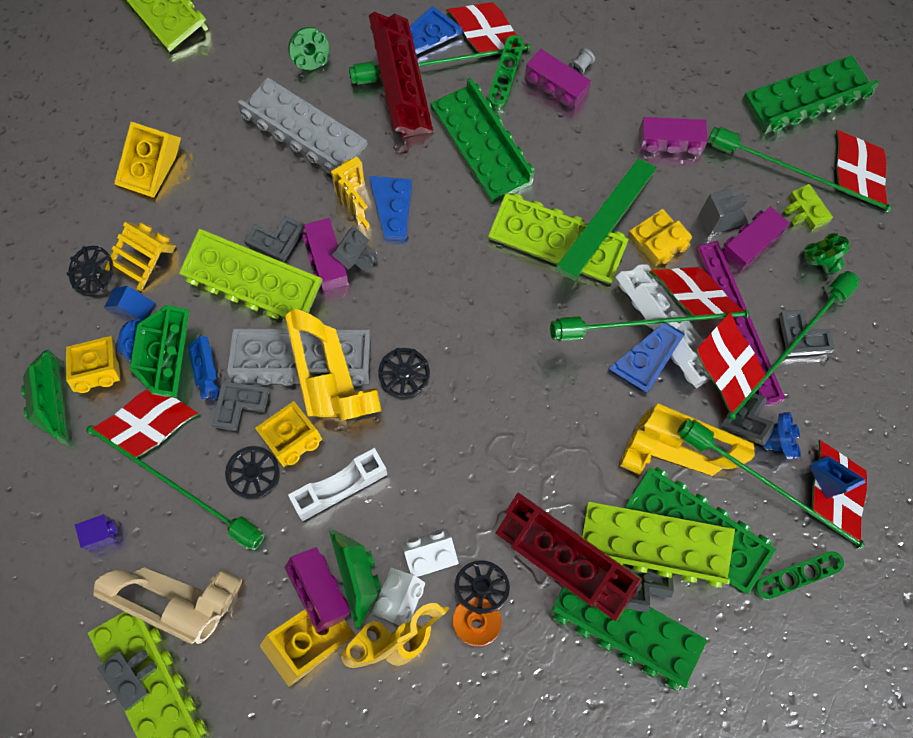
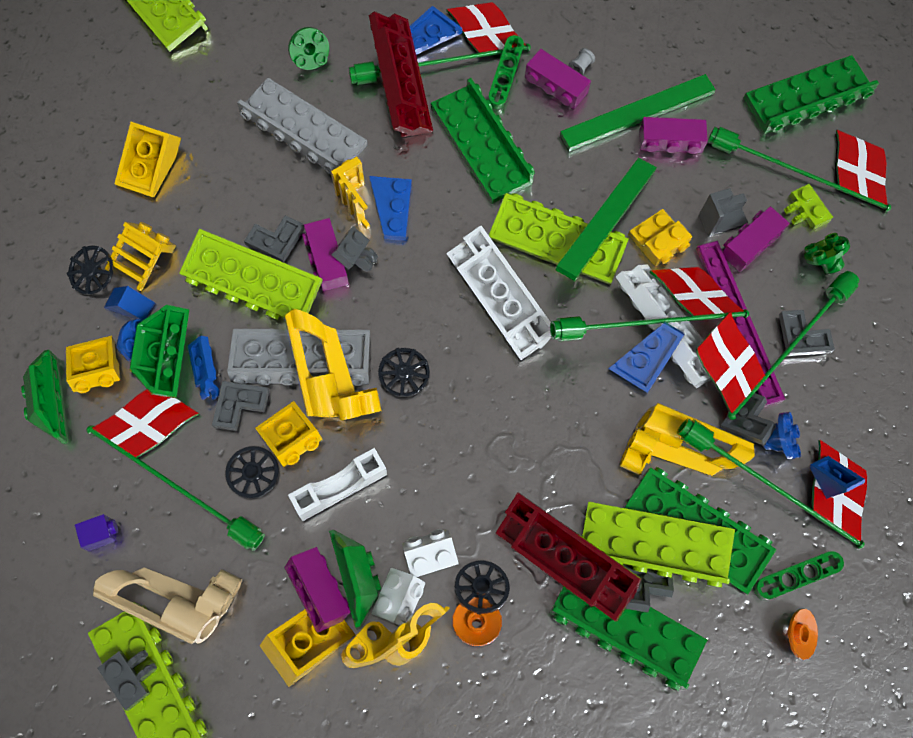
(501, 293): none -> white slope
(633, 113): none -> green tile
(803, 634): none -> orange dish

